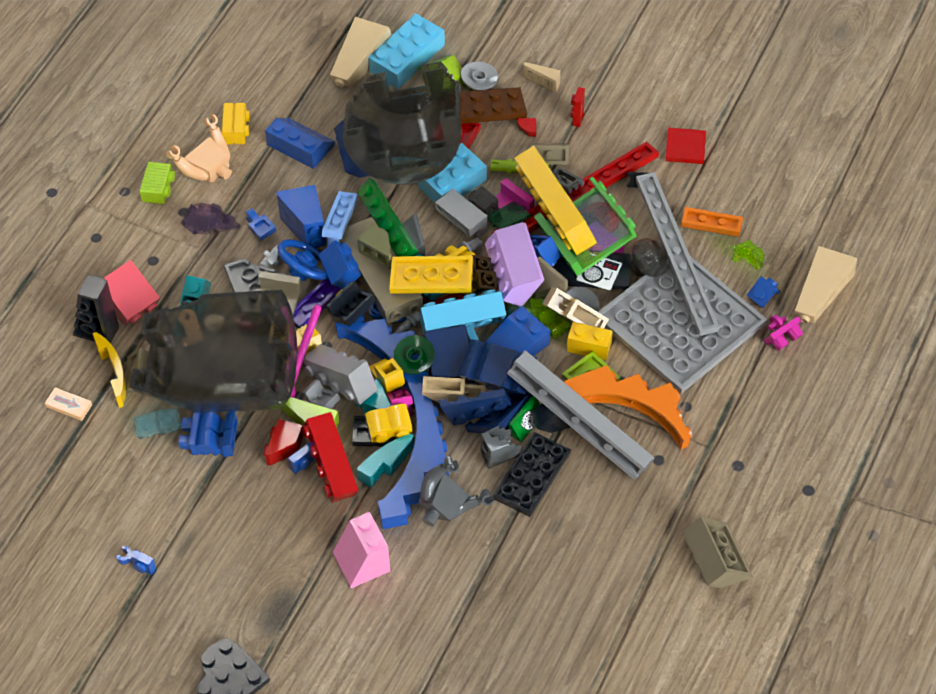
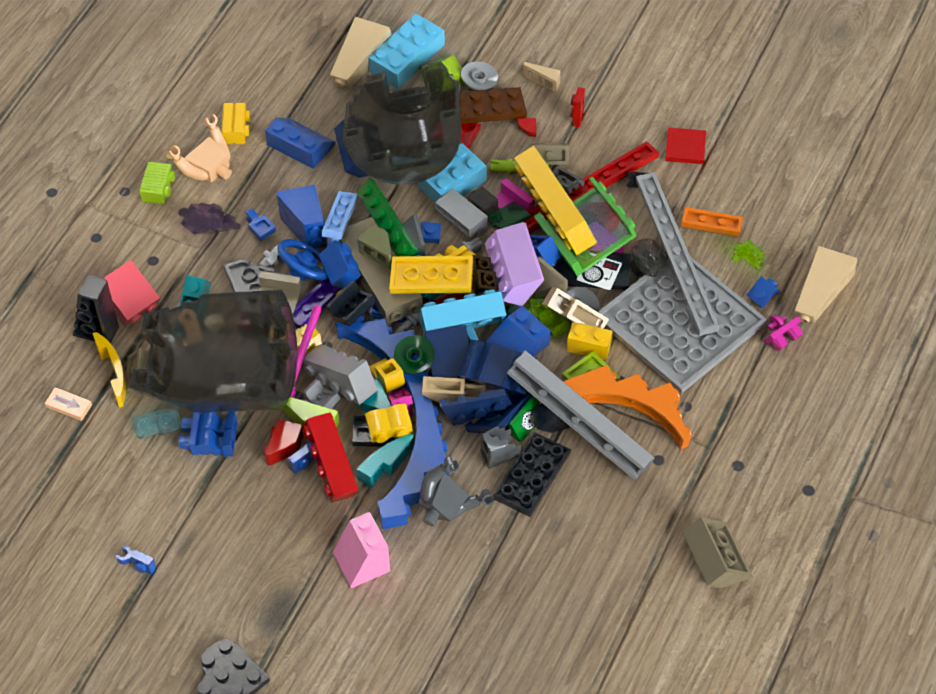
(431, 232): none -> blue plate

